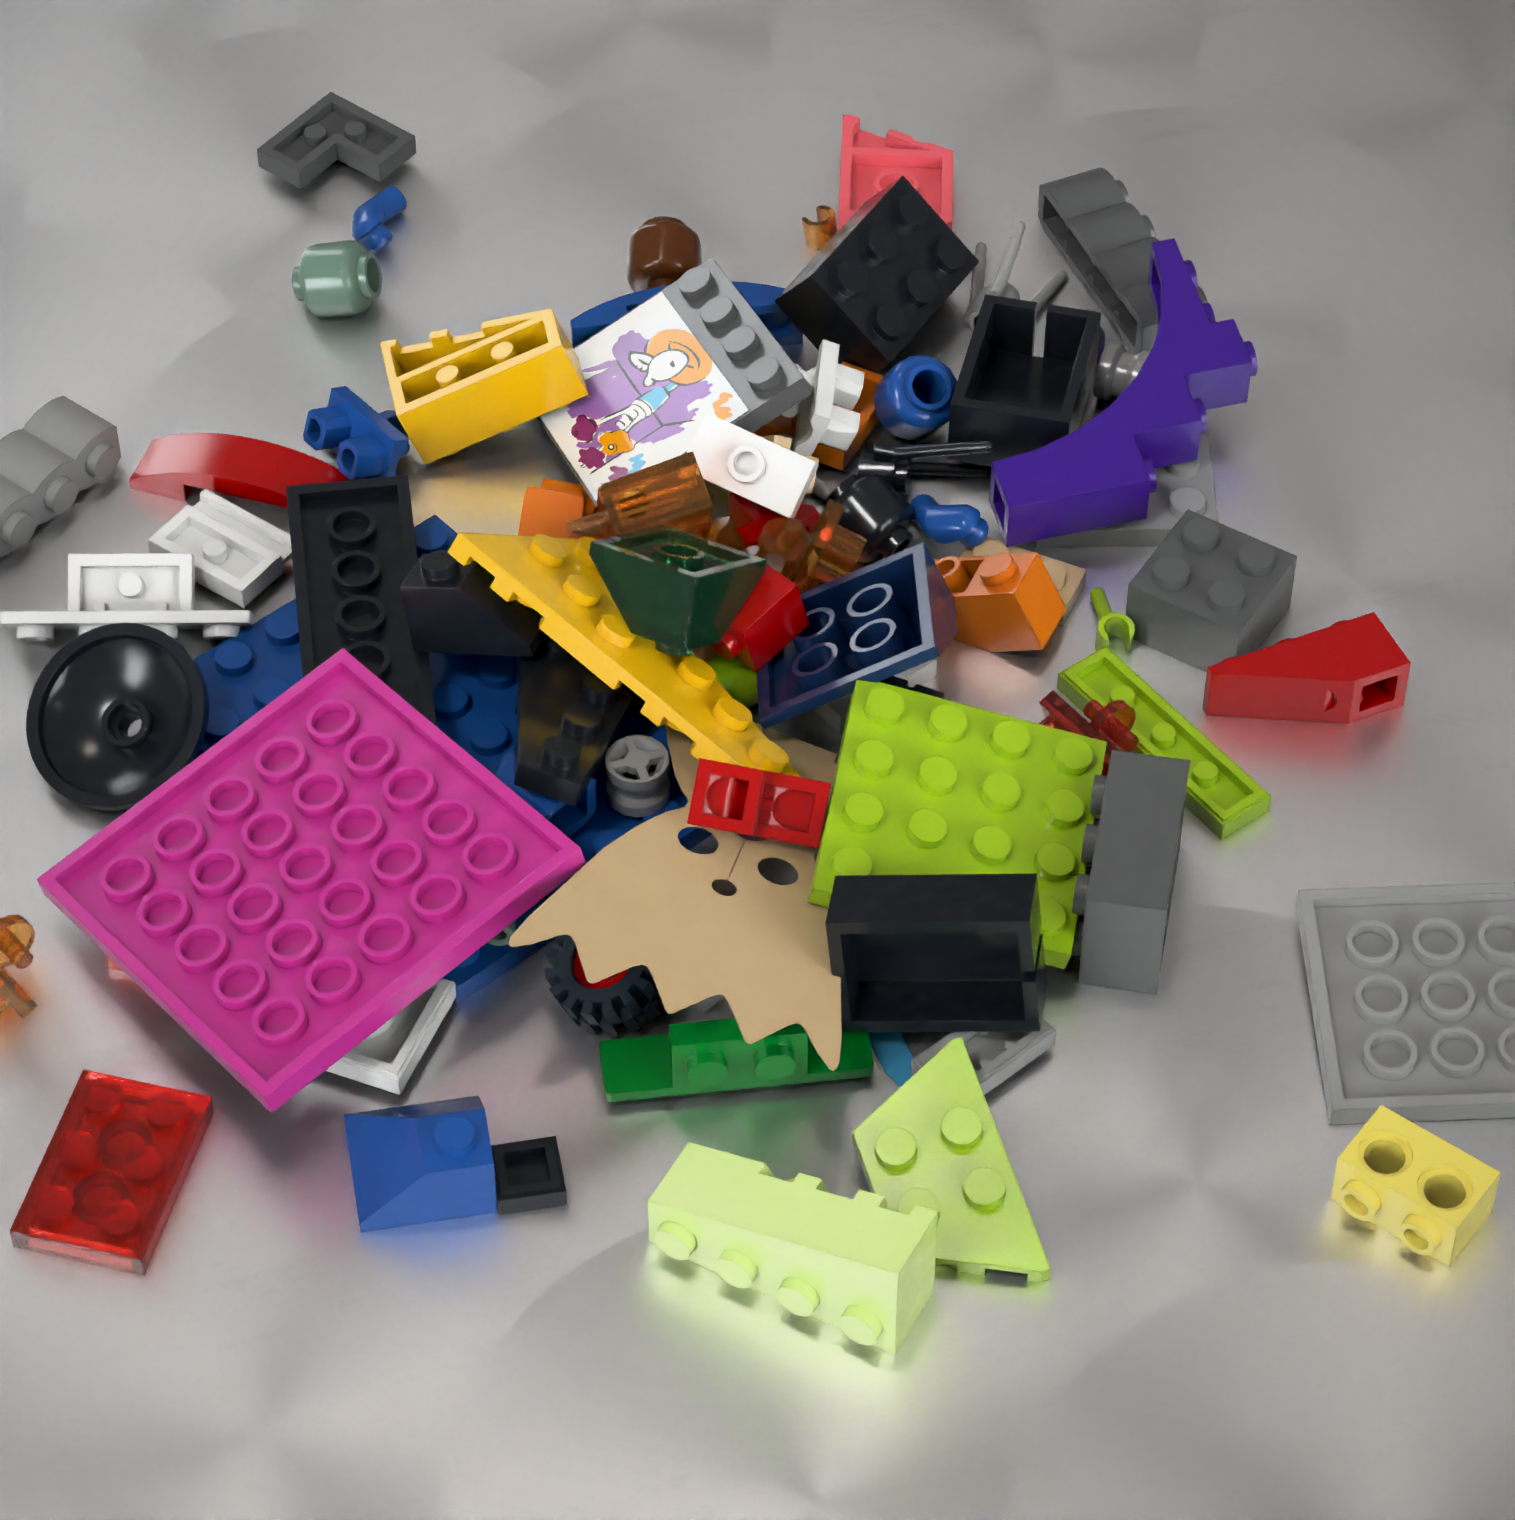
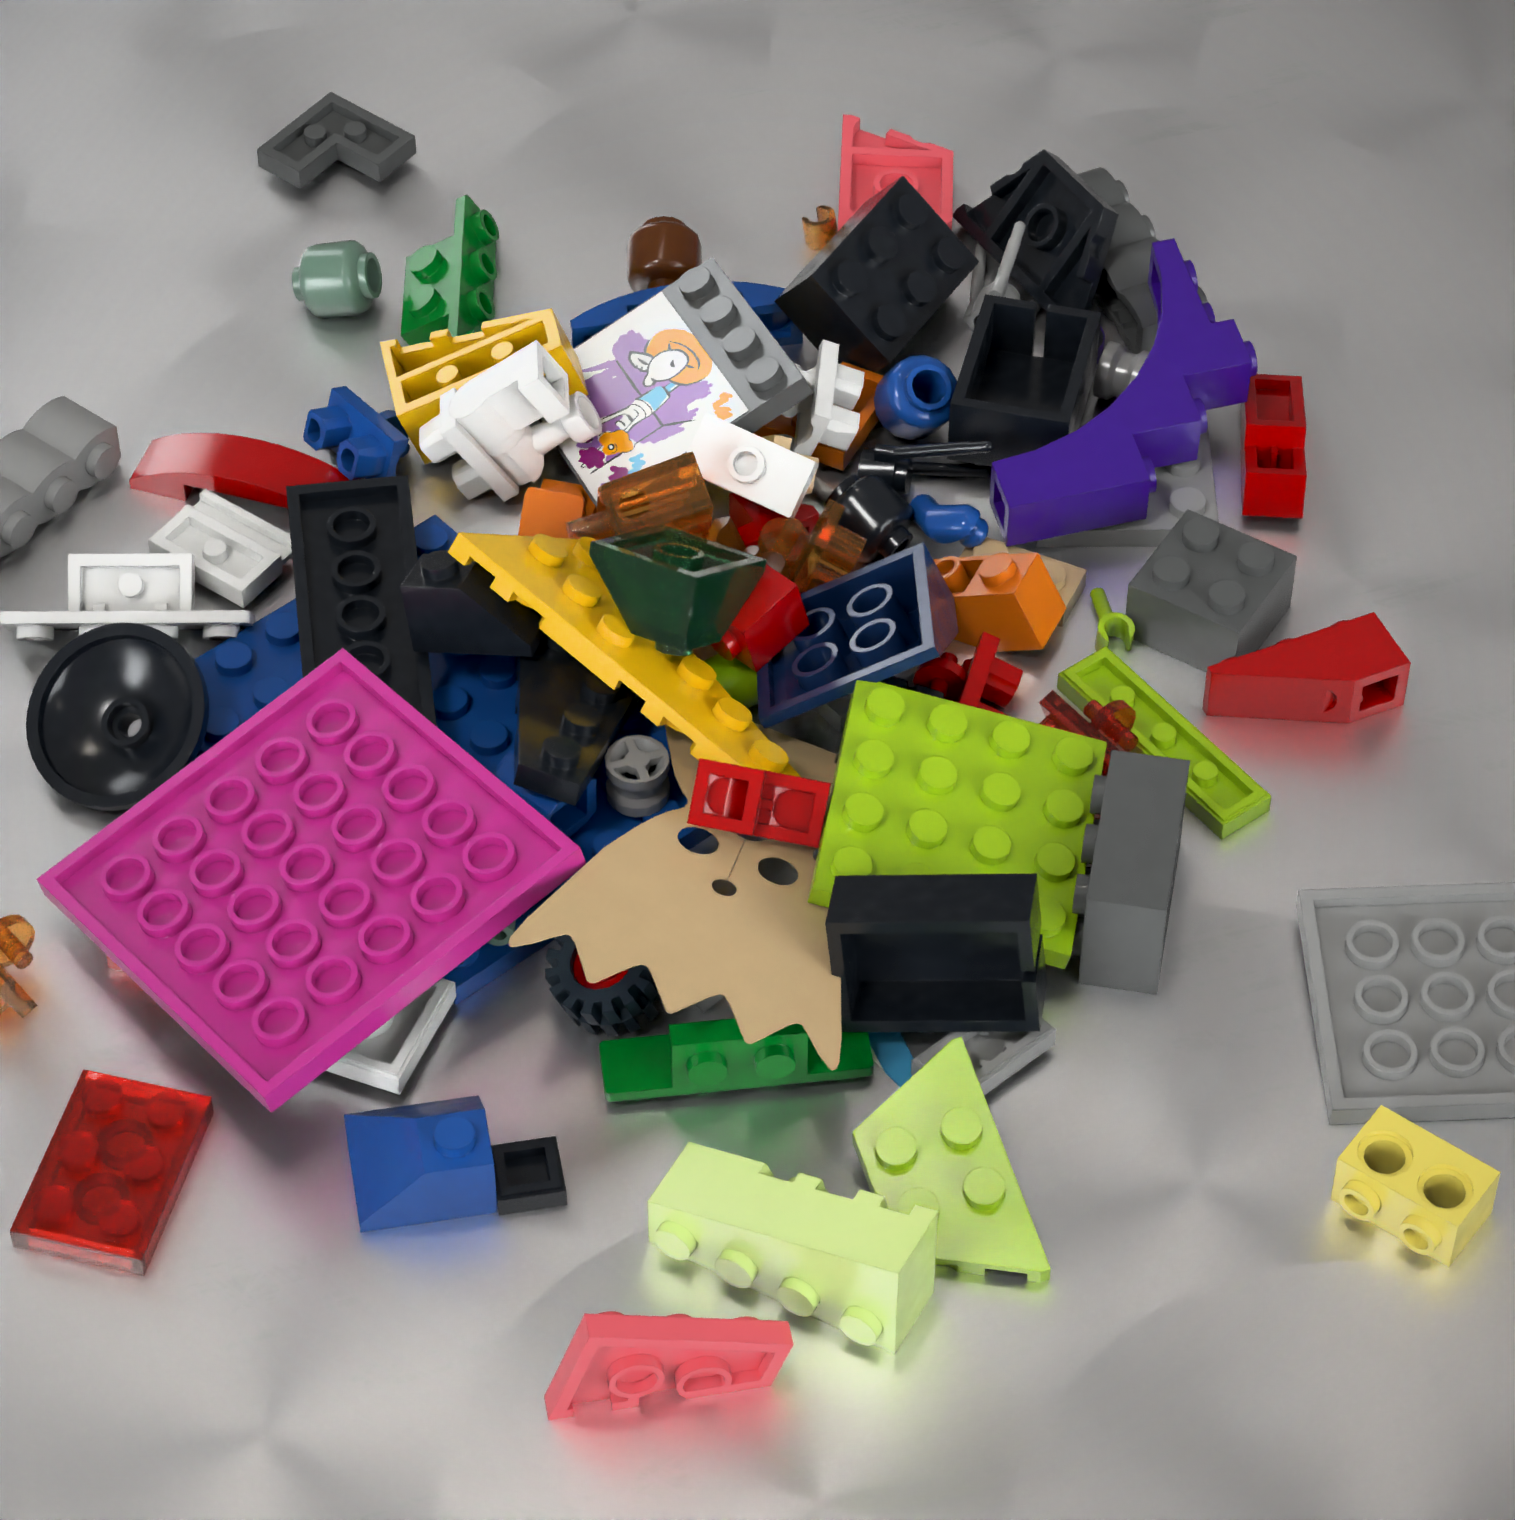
(372, 215): blue arm -> none
(453, 279): none -> green bracket
(492, 421): none -> white hips
(637, 1355): none -> coral wing
(976, 678): none -> red hips
(1063, 234): none -> black wing
(1273, 447): none -> red slope

